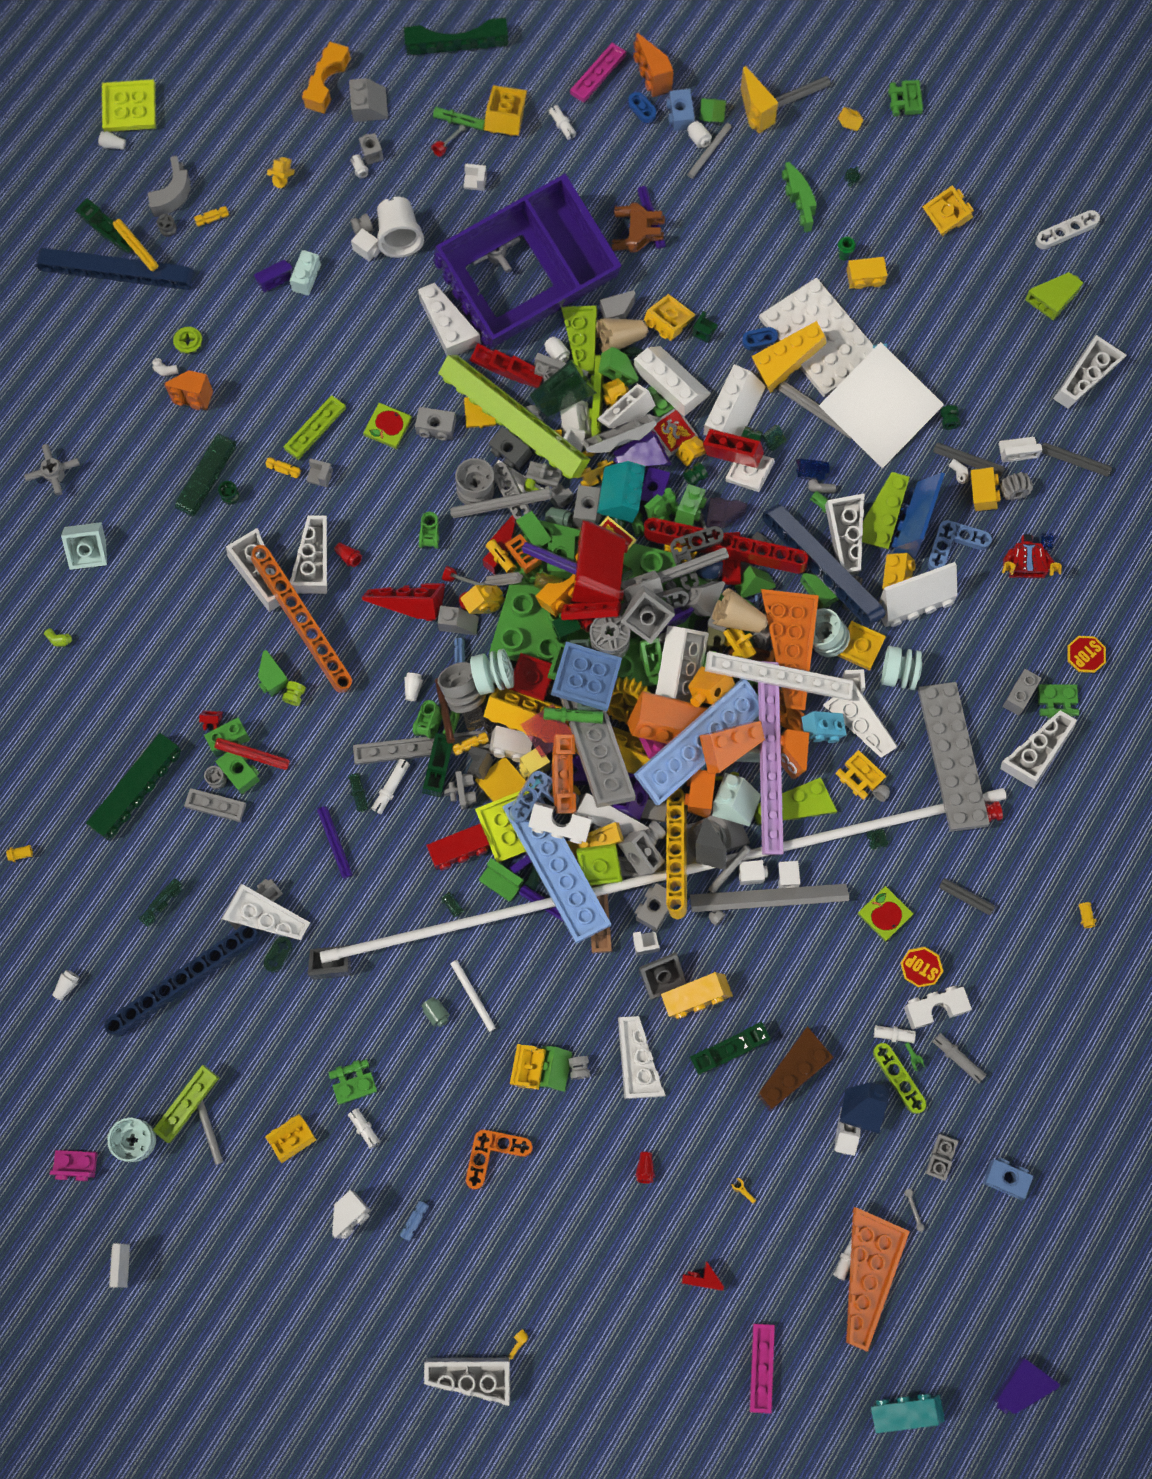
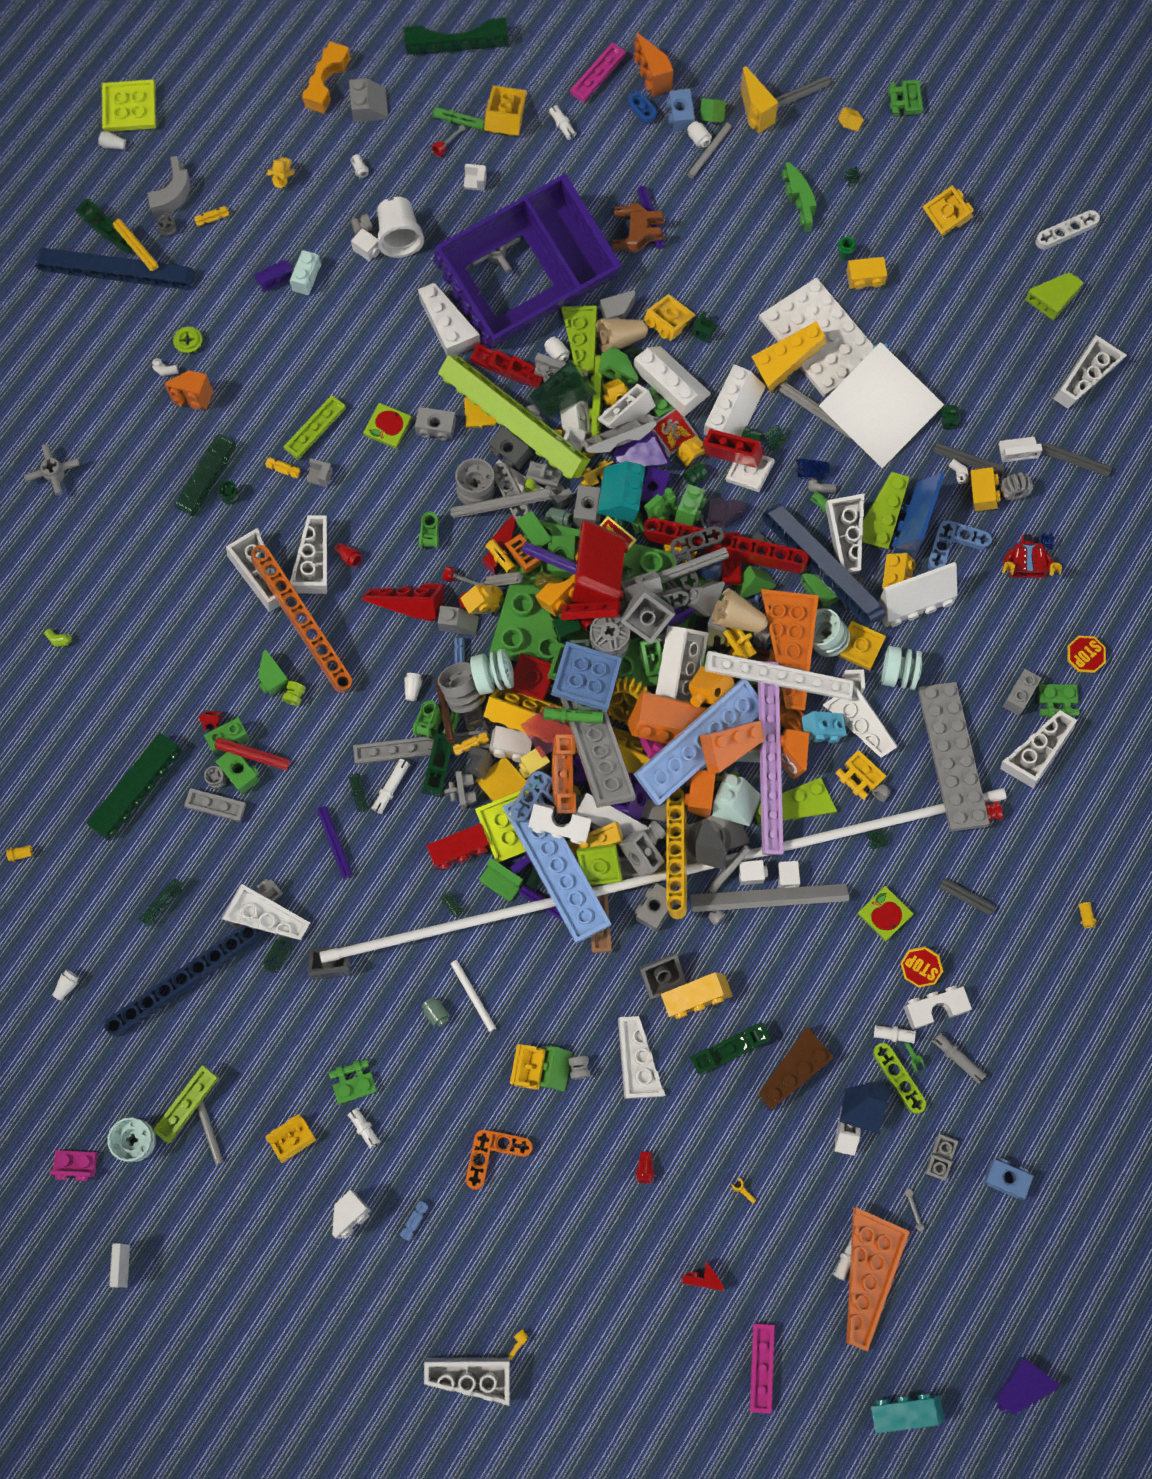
(85, 545): light aqua slope -> none
(372, 154): light grey brick -> none
(645, 943): white panel -> none
(759, 338): blue plate -> none

